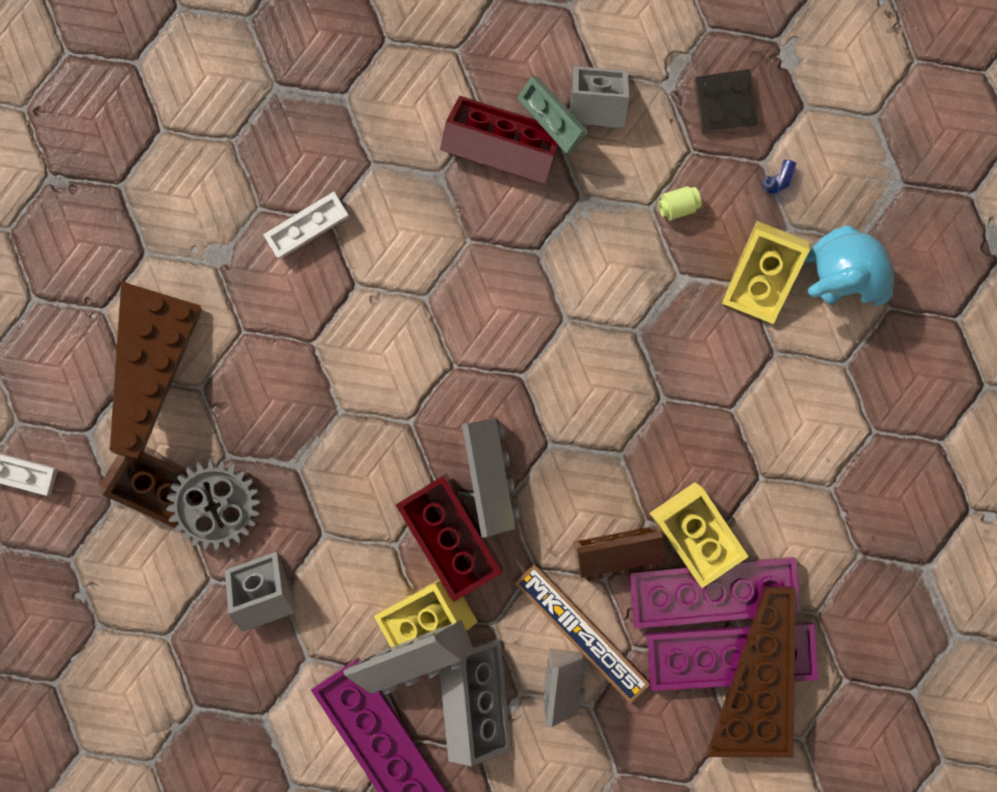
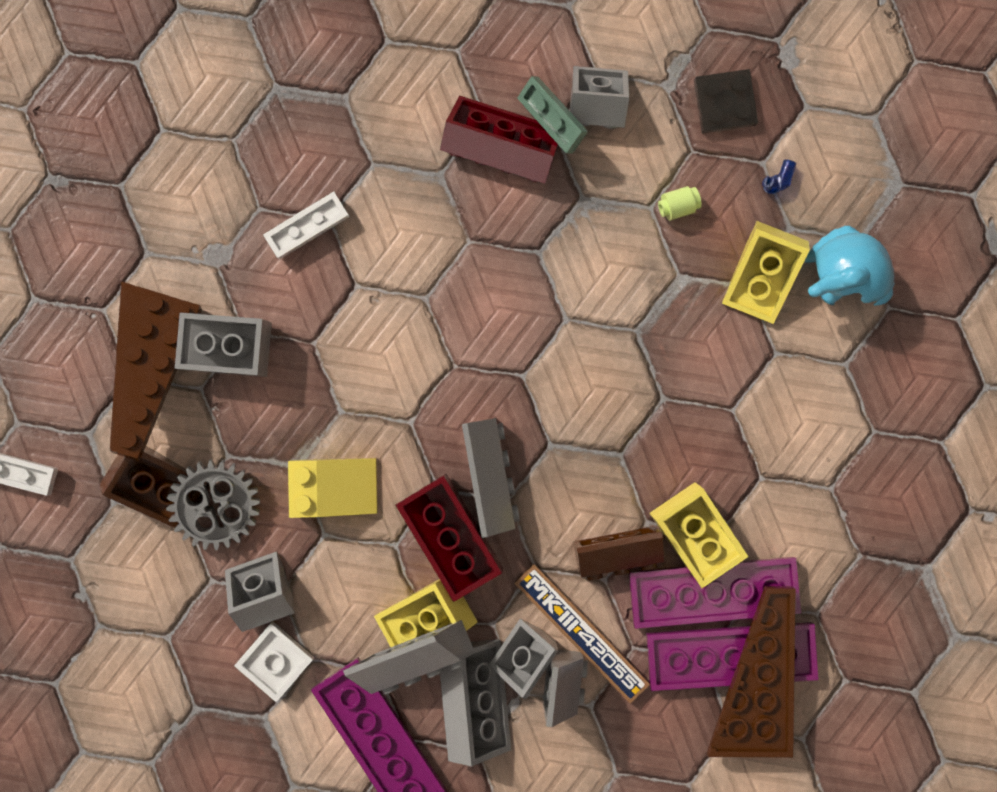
(223, 344): none -> light grey slope
(274, 661): none -> white plate
(332, 487): none -> light yellow slope
(524, 657): none -> light grey slope

